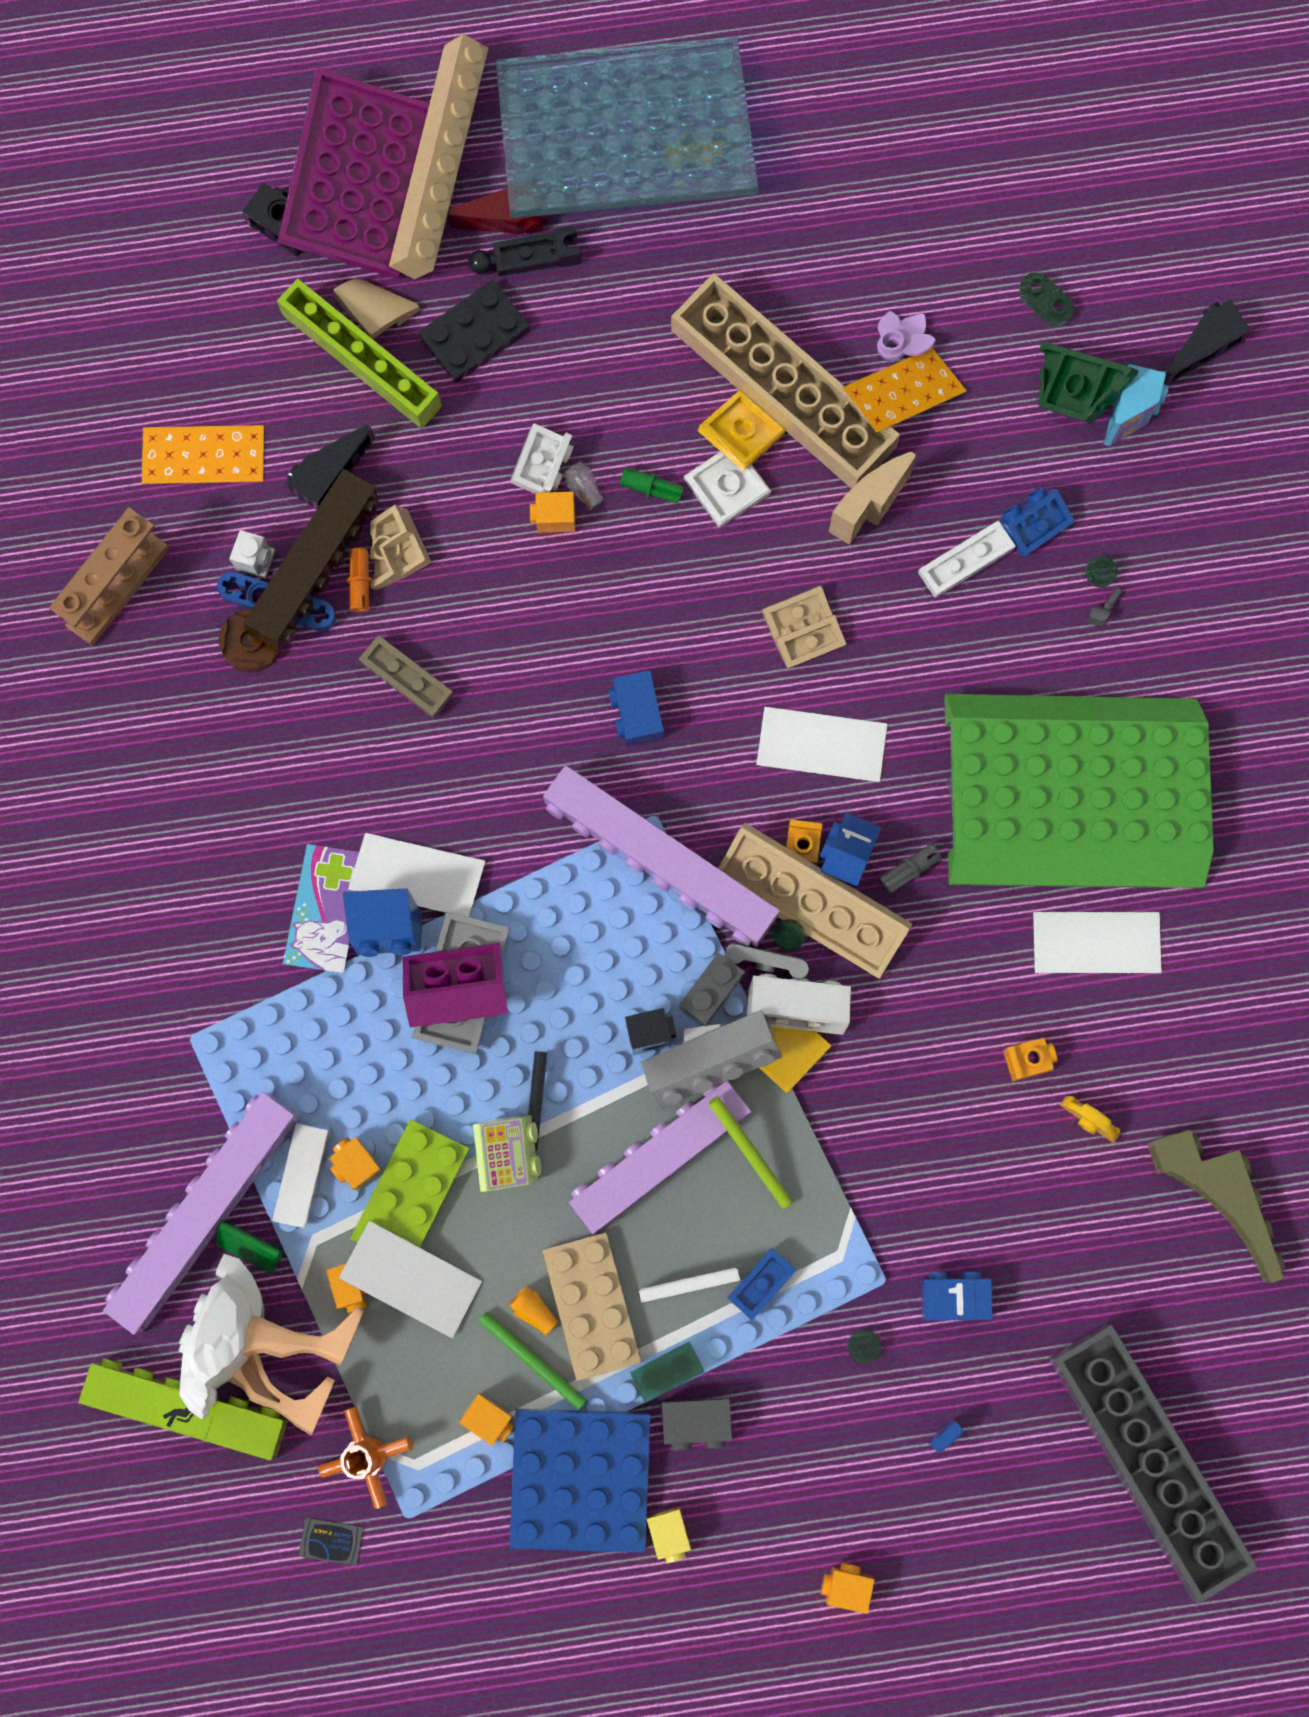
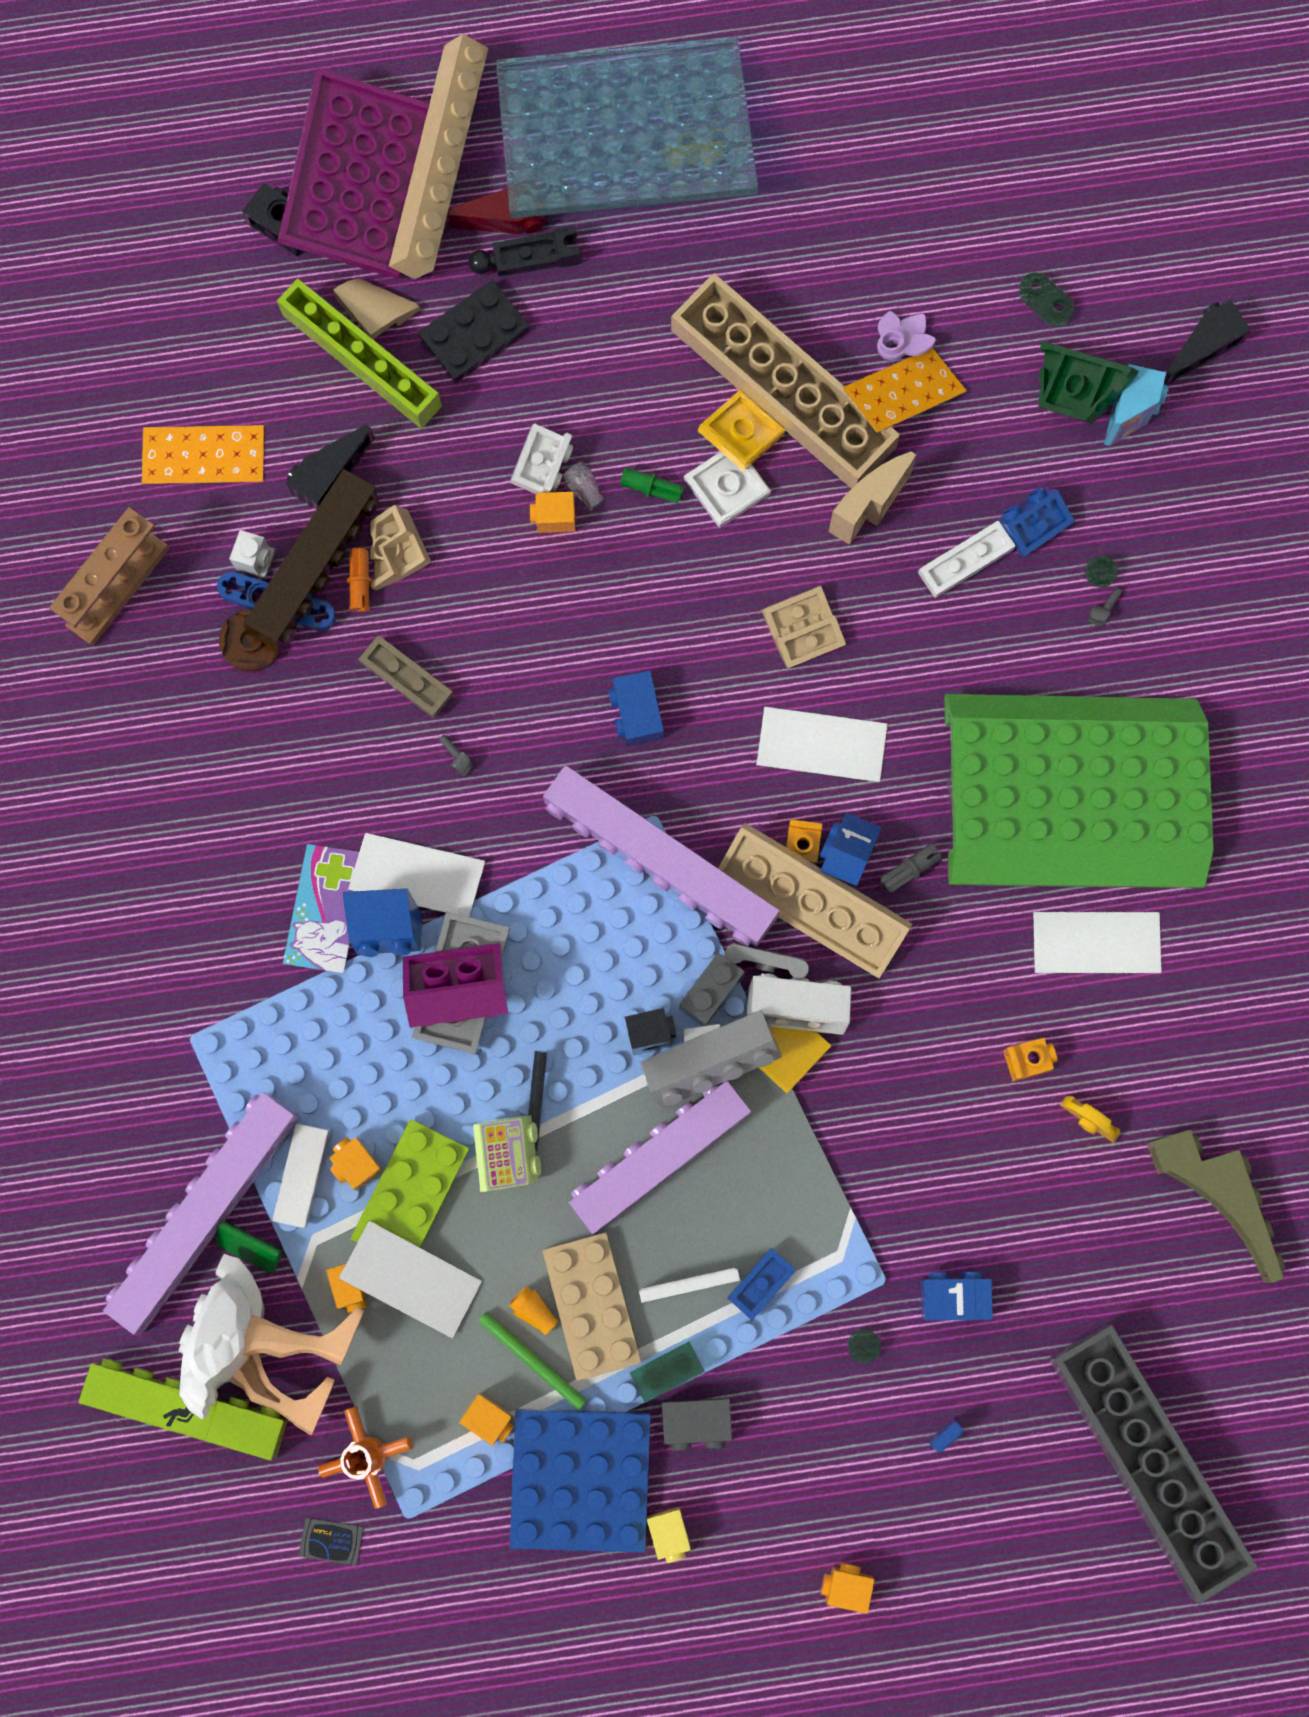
(461, 763): none -> dark grey hand
(750, 1152): lime bar -> none
(789, 934): clear green plate -> none

